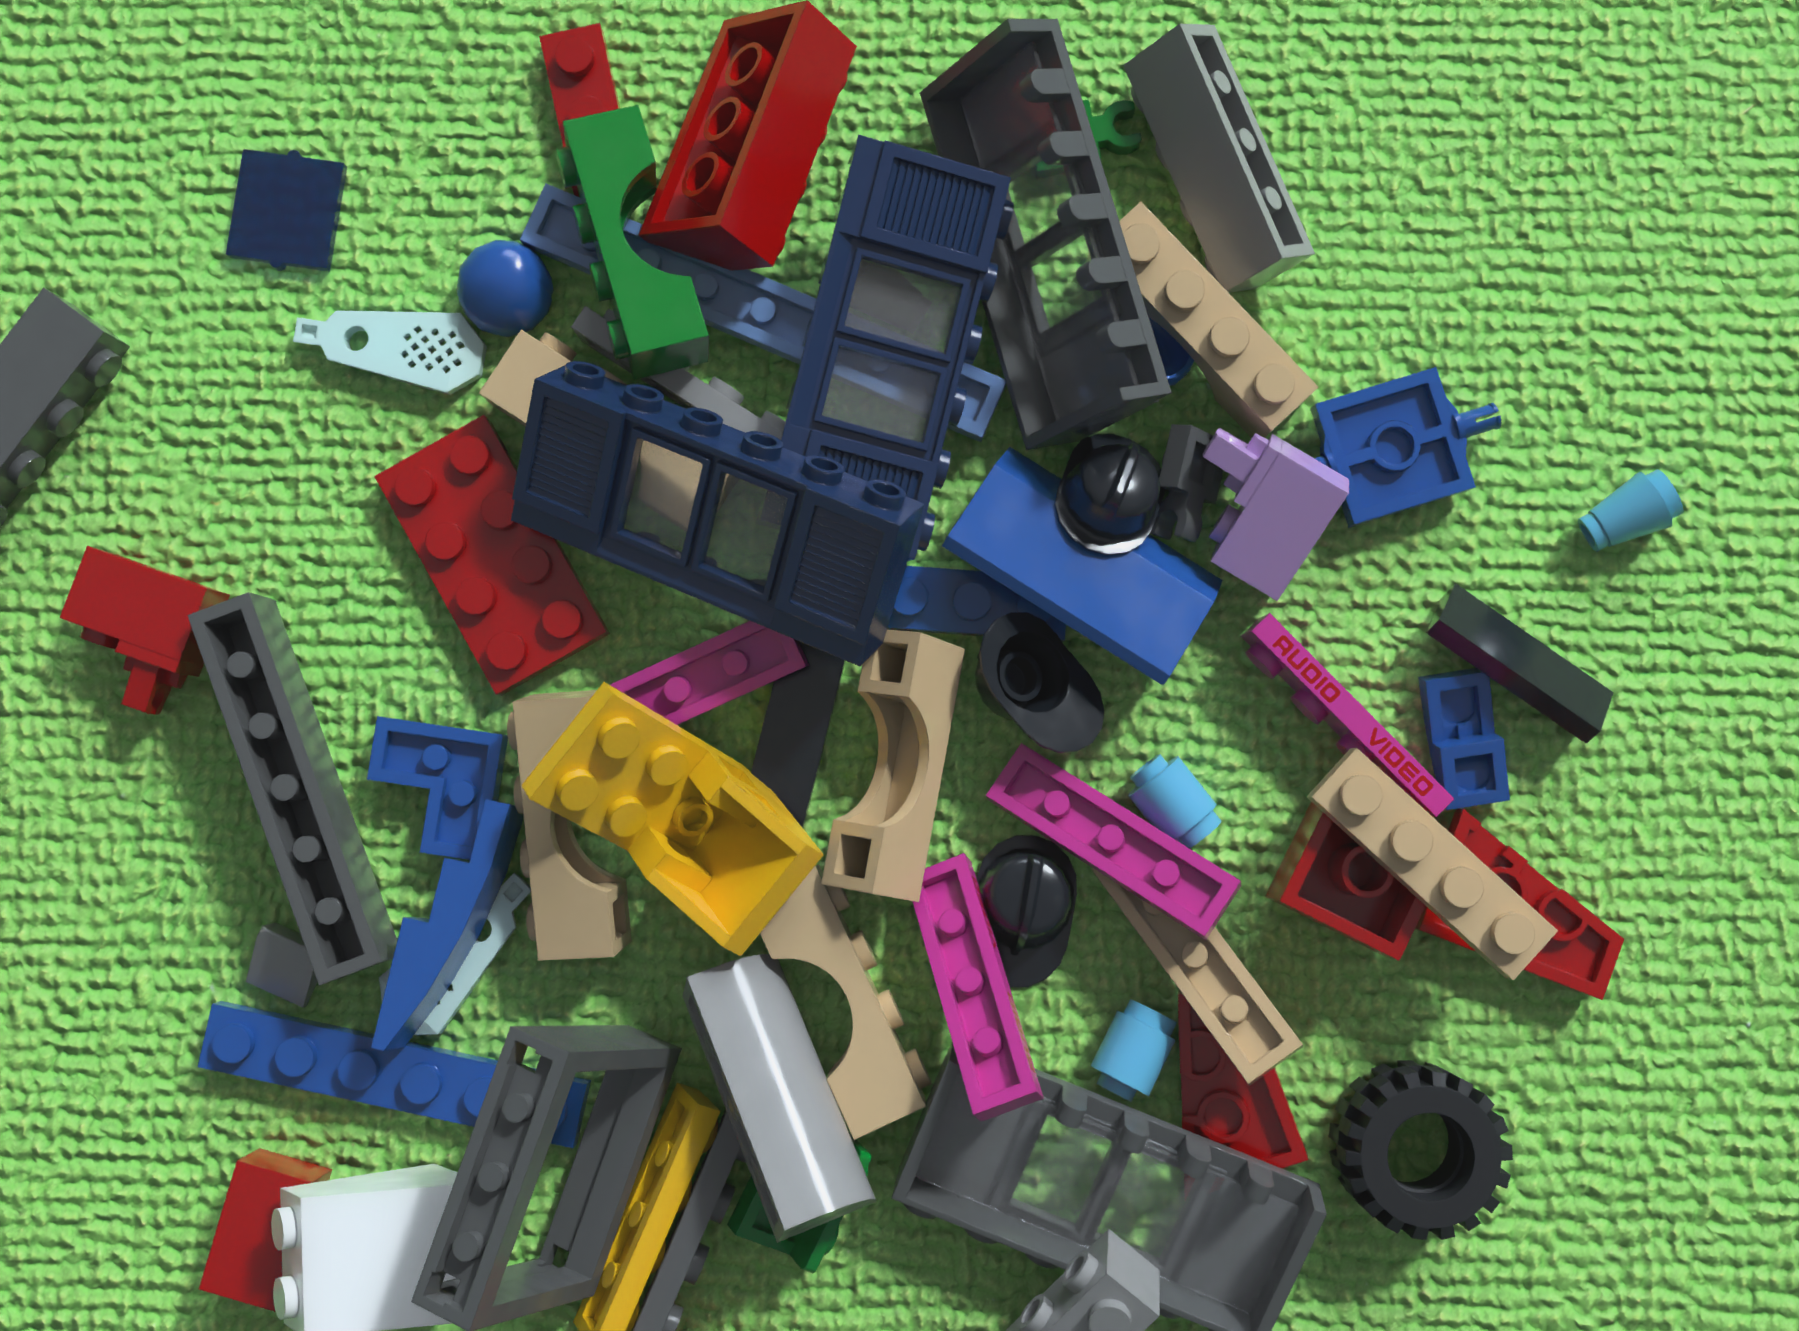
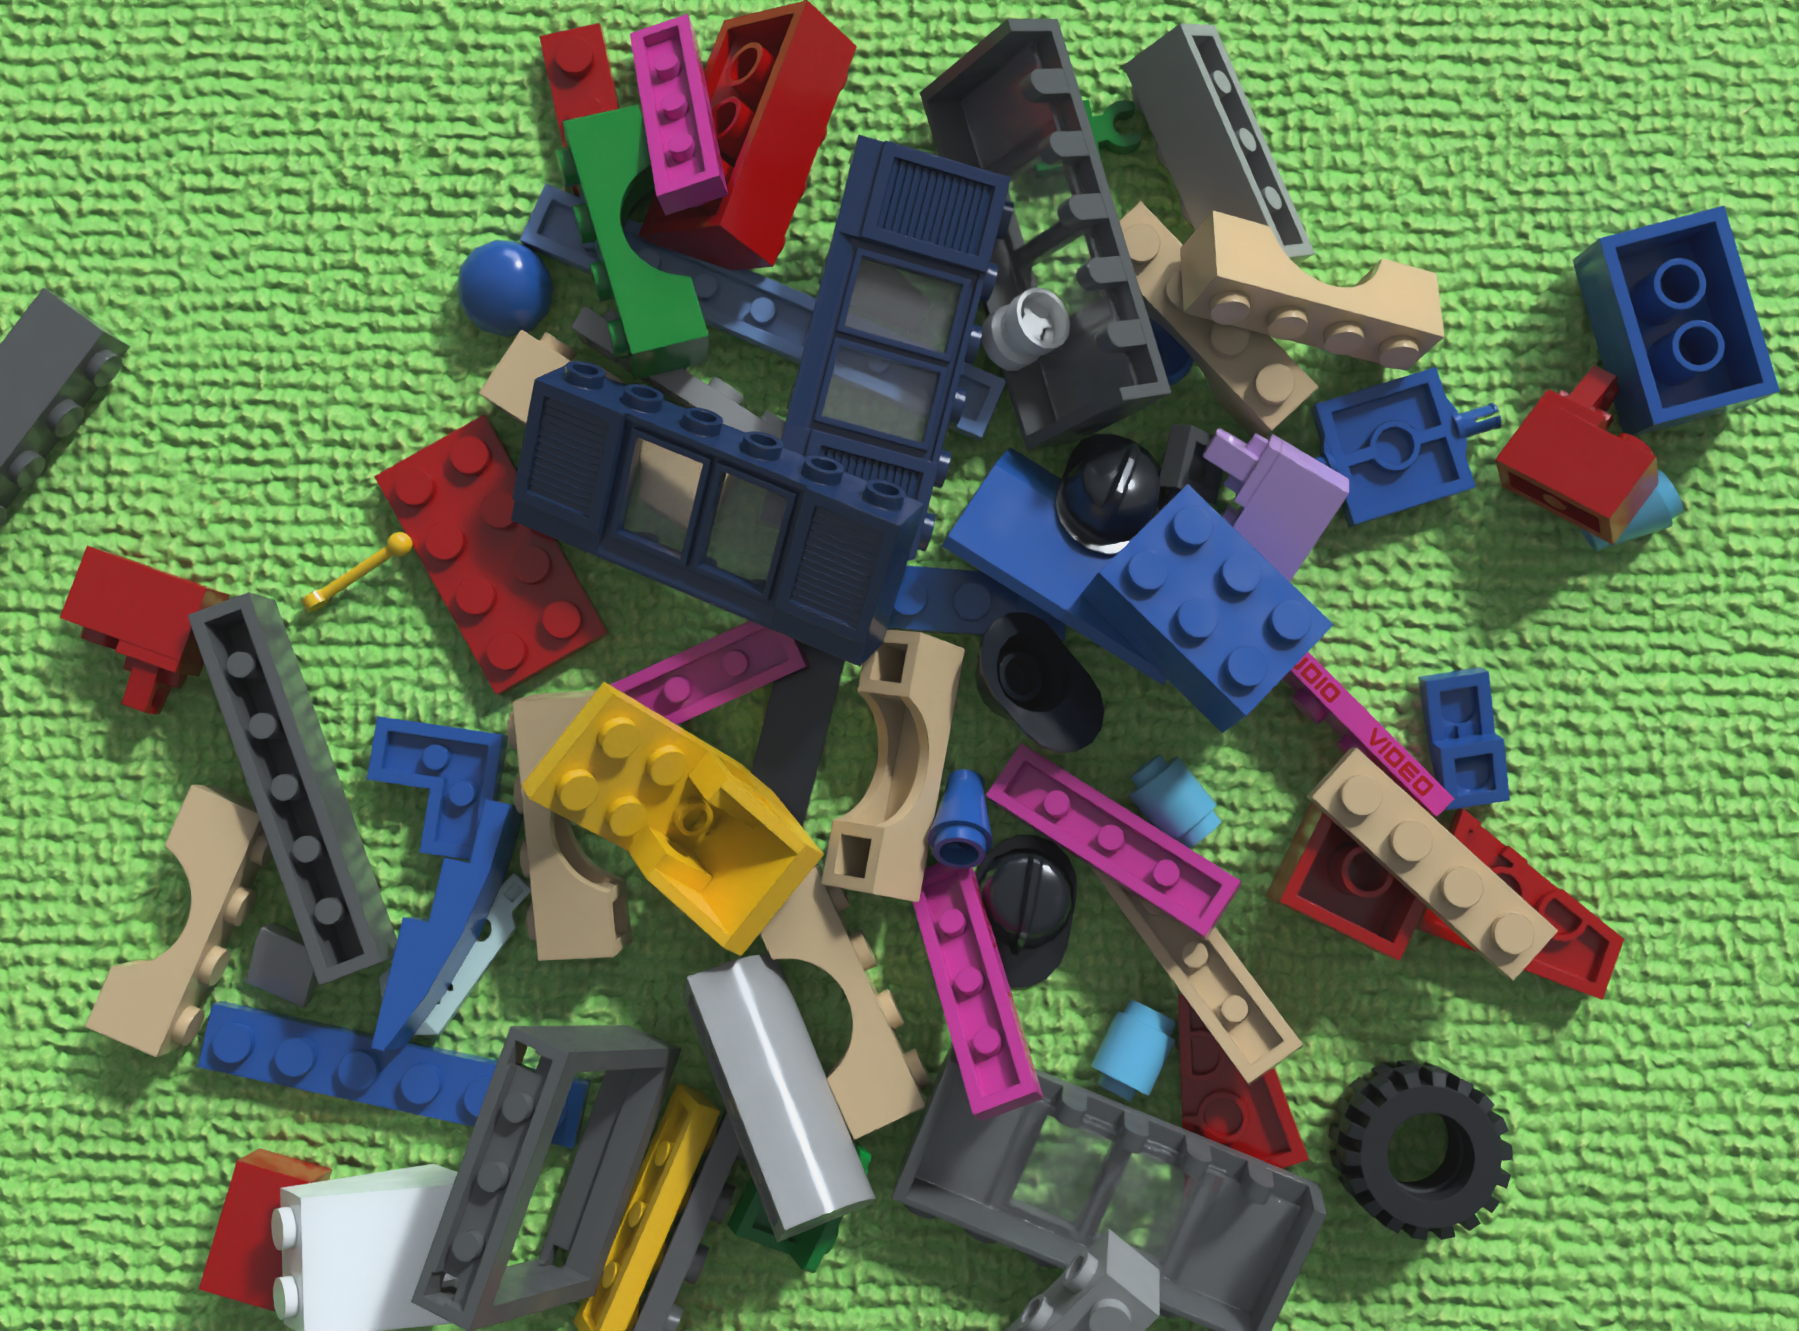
(158, 1000): none -> tan arch
(286, 210): clear blue piece -> none
(389, 344): light aqua piece -> none
(398, 545): none -> yellow hinge
(677, 115): none -> dark pink plate
(961, 824): none -> blue cone
(1025, 329): none -> white wheel
(1206, 609): none -> blue brick
(1246, 280): none -> tan arch
(1520, 663): black tile -> none
(1574, 465): none -> red hinge
(1675, 322): none -> blue brick

